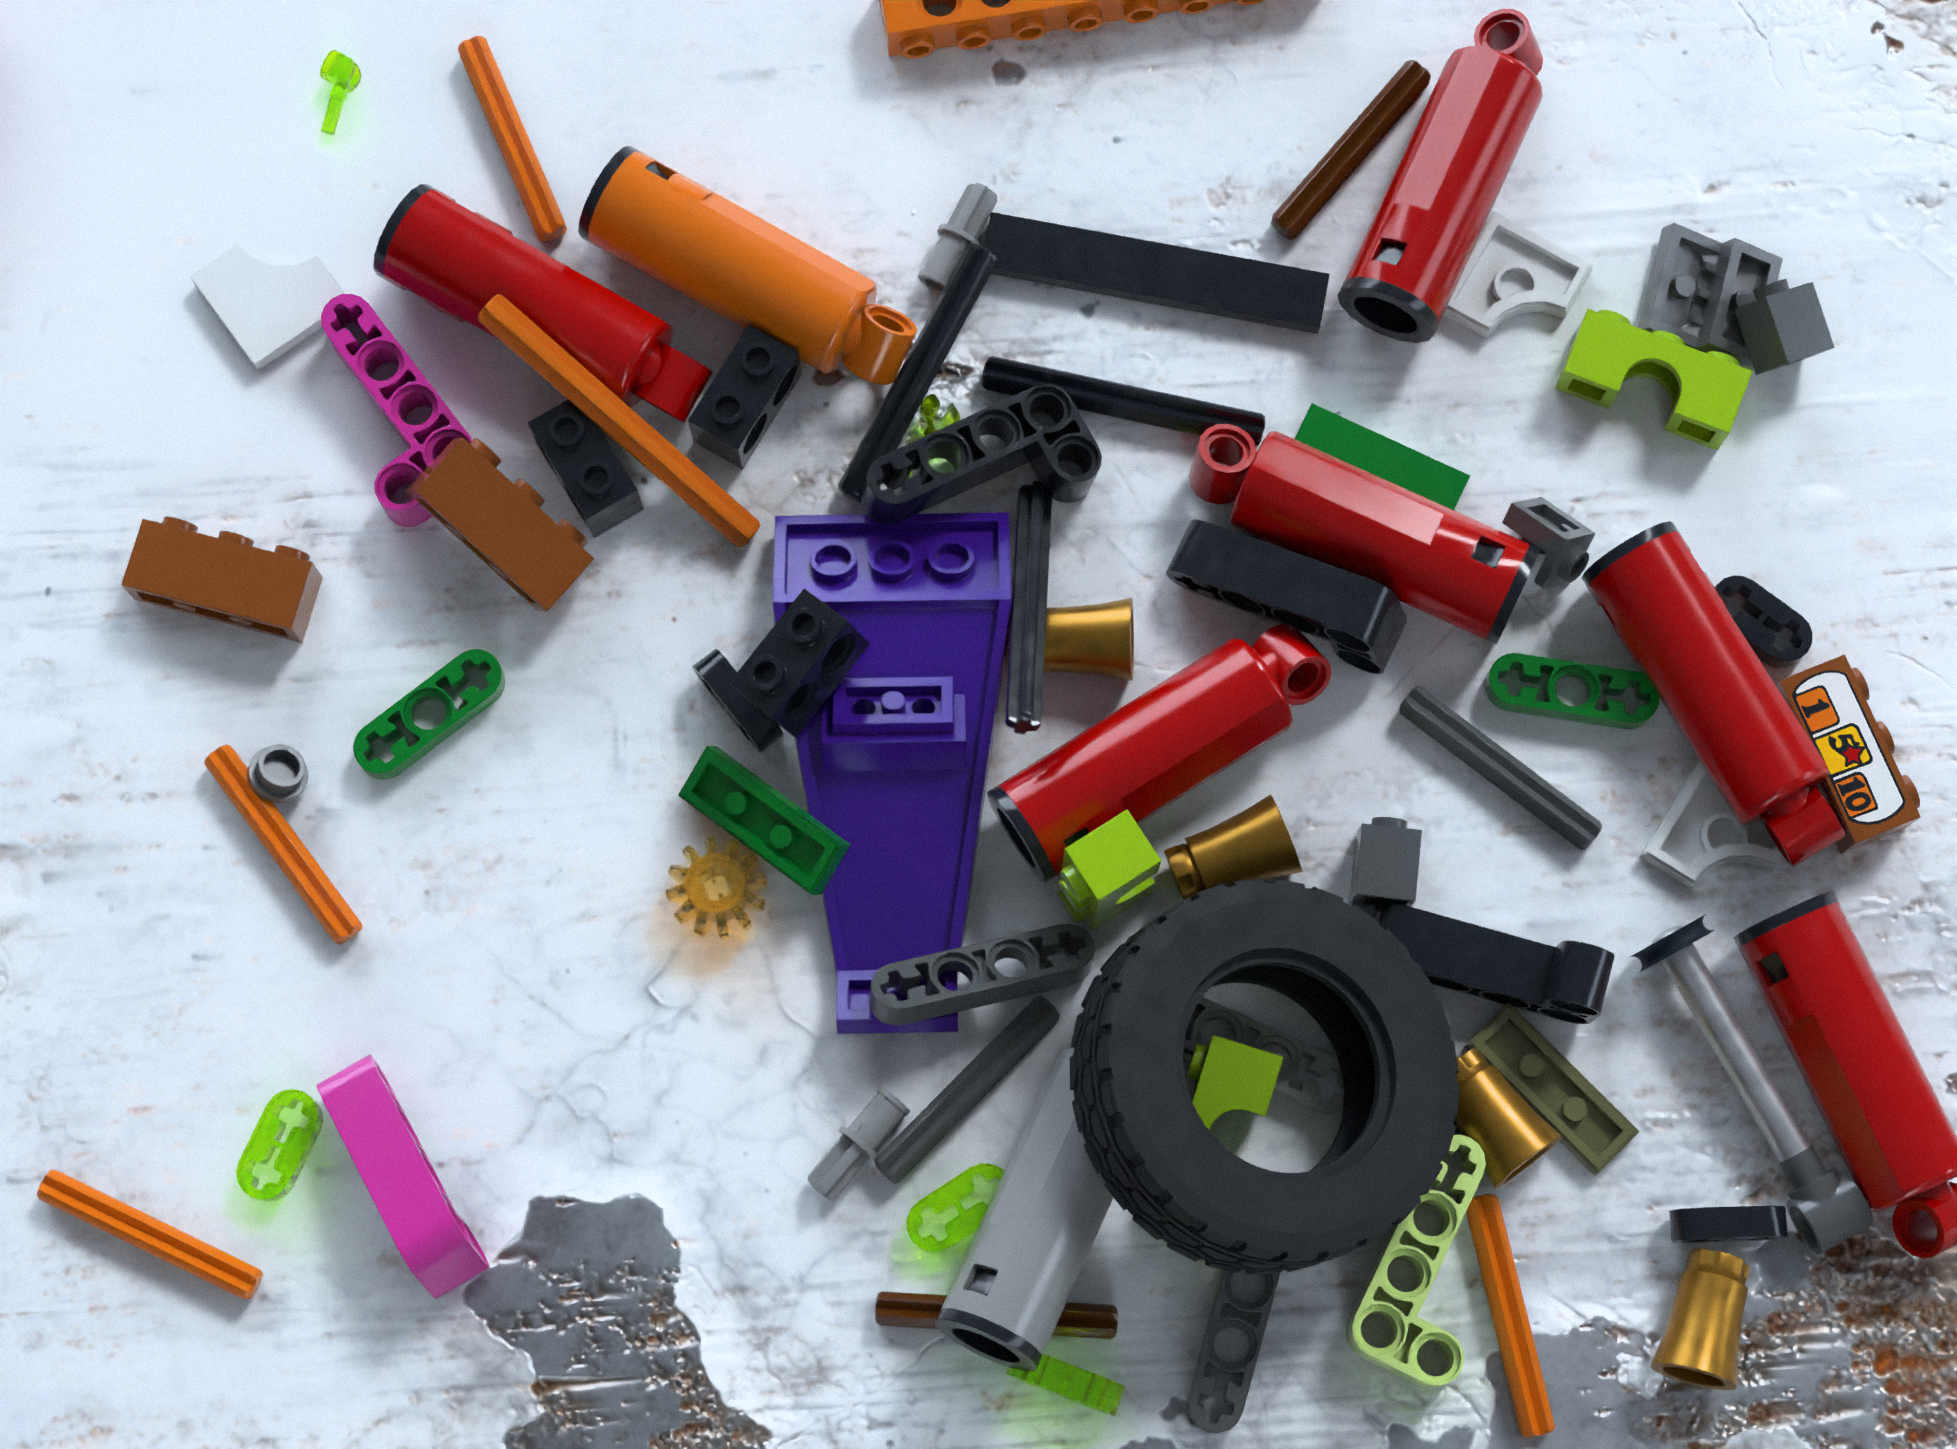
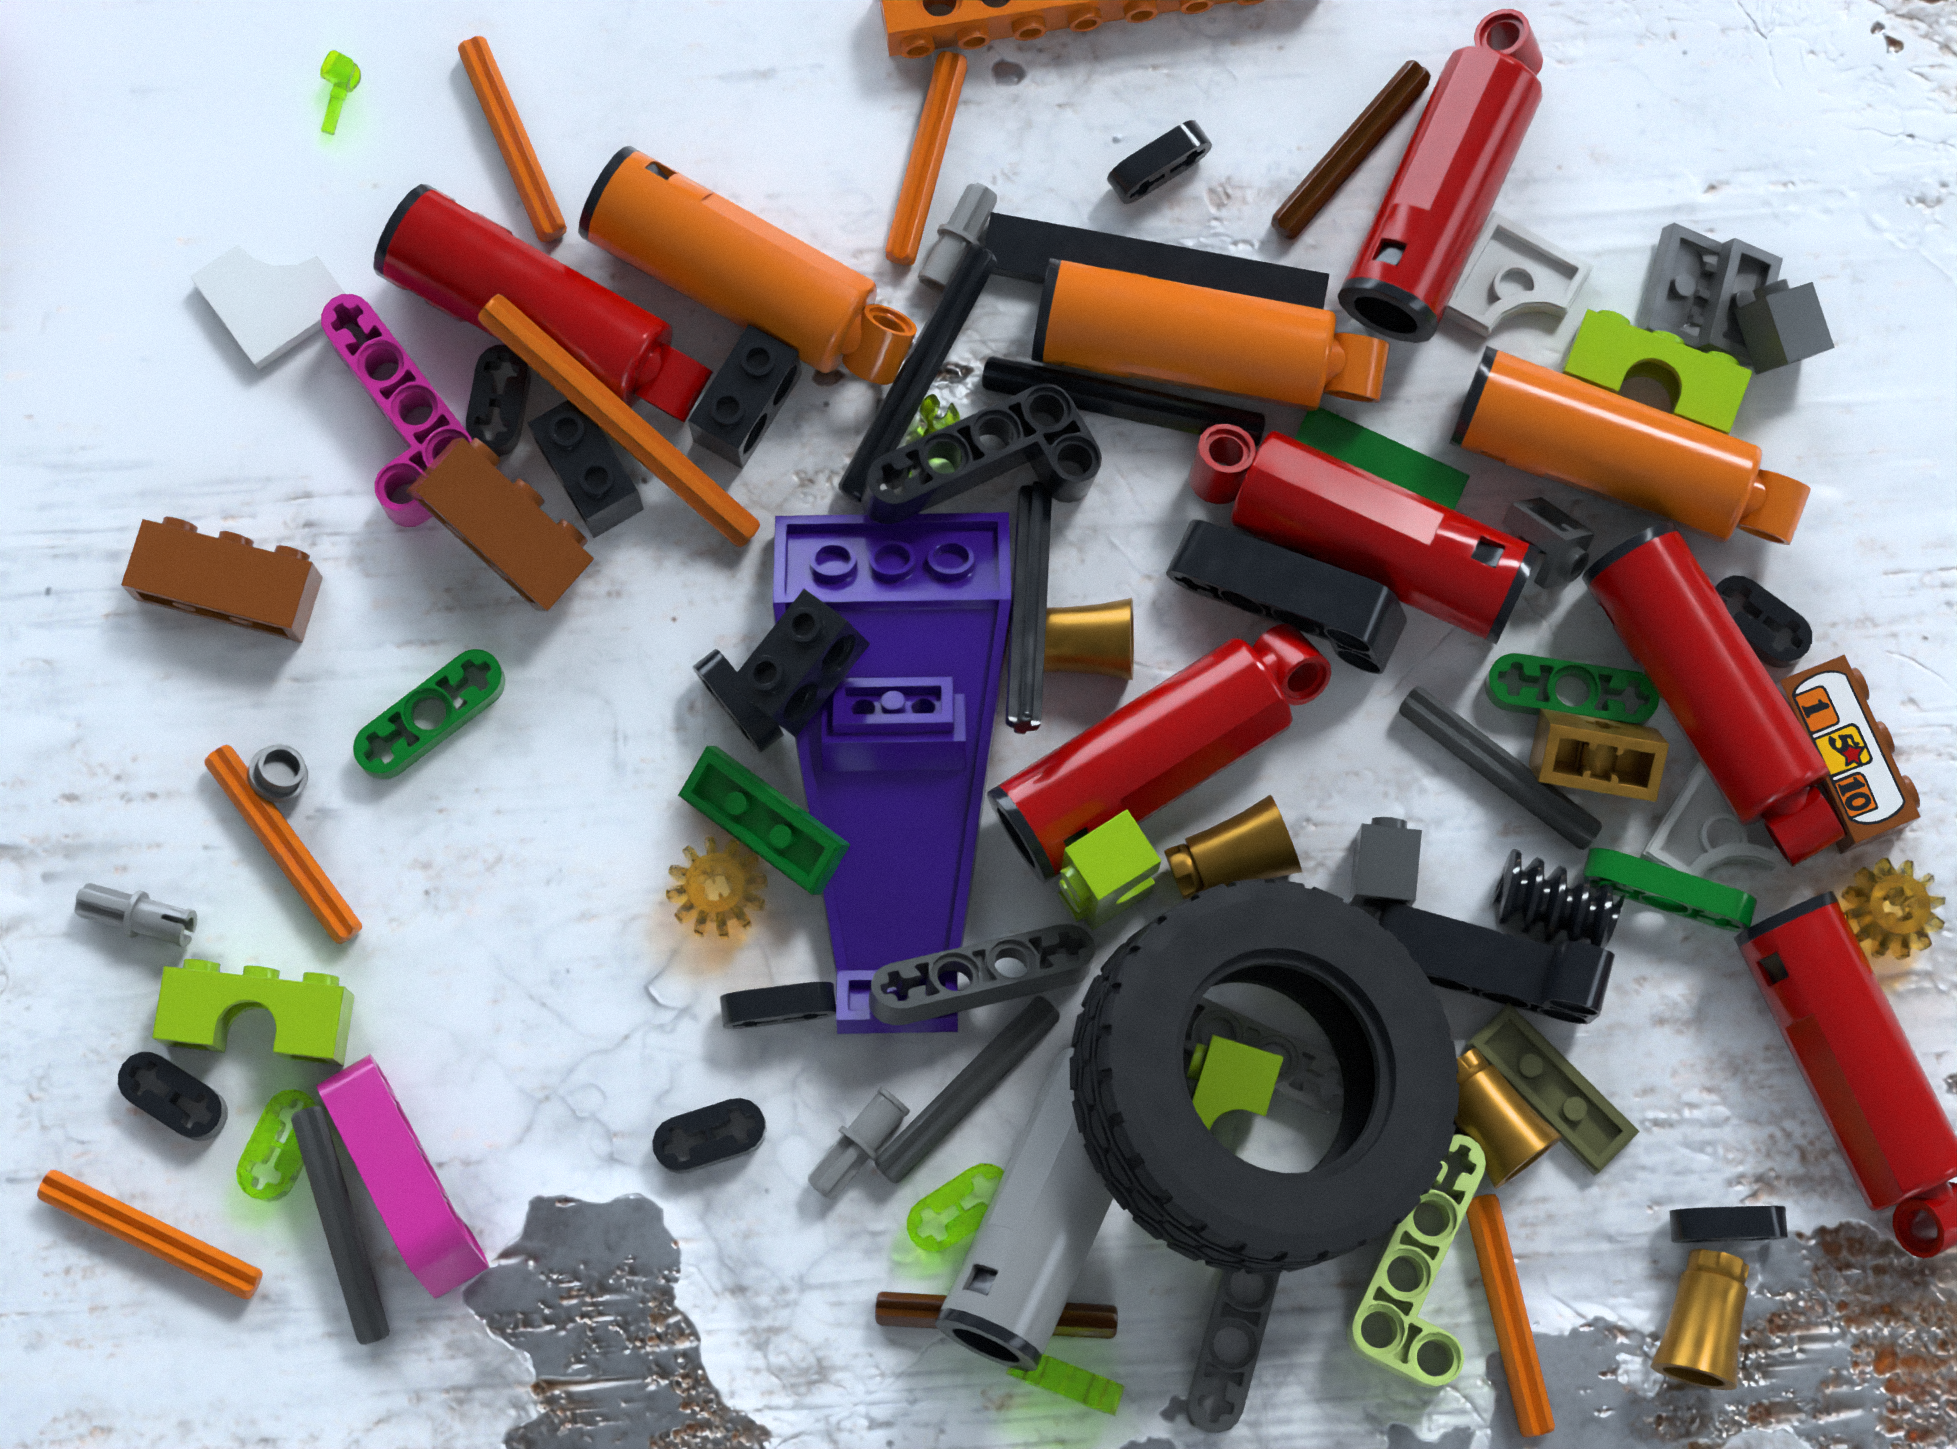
(136, 914): none -> light grey axle
(165, 1108): none -> black beam
(202, 1003): none -> lime arch
(340, 1225): none -> dark grey axle
(511, 402): none -> black beam
(705, 1121): none -> black beam
(778, 1005): none -> black beam
(926, 158): none -> orange axle
(1159, 162): none -> black beam
(1202, 338): none -> orange piece
(1554, 902): none -> black piece
(1598, 755): none -> pearl gold brick
(1624, 452): none -> orange piece
(1670, 890): none -> green beam
(1823, 1202): piece -> none
(1900, 890): none -> clear yellow gear

